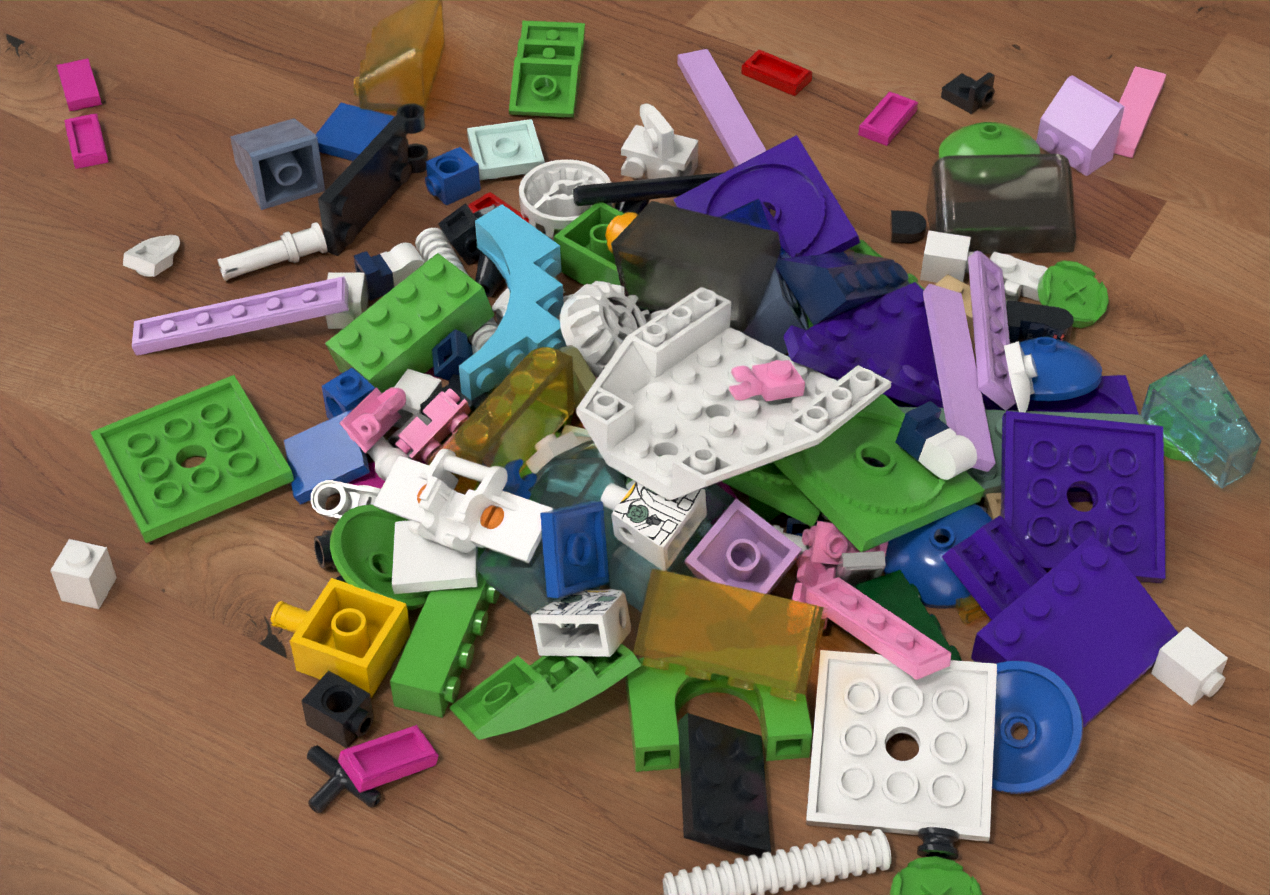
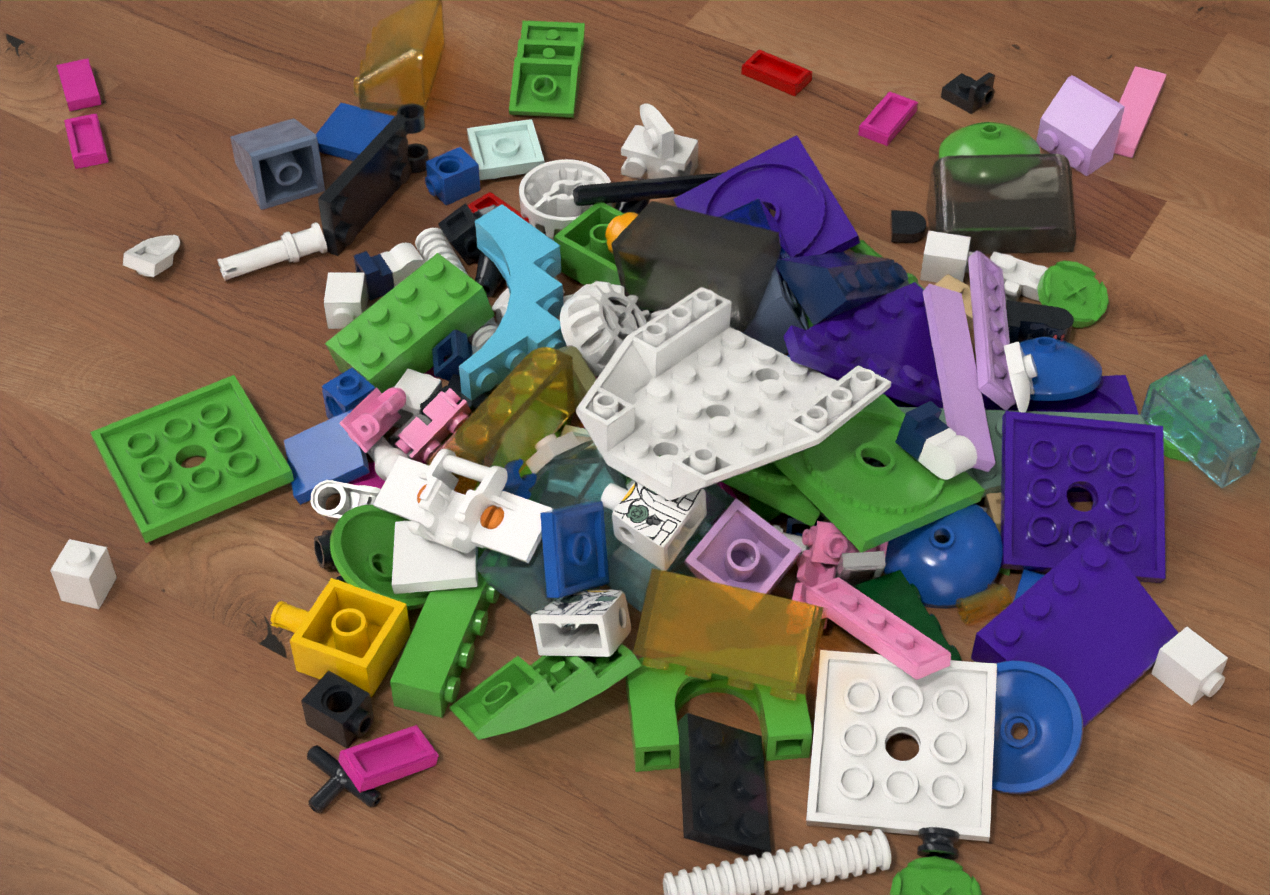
(240, 316): lavender tile -> none
(720, 106): lavender tile -> none
(771, 380): bright pink plate -> none
(994, 566): dark purple slope -> none

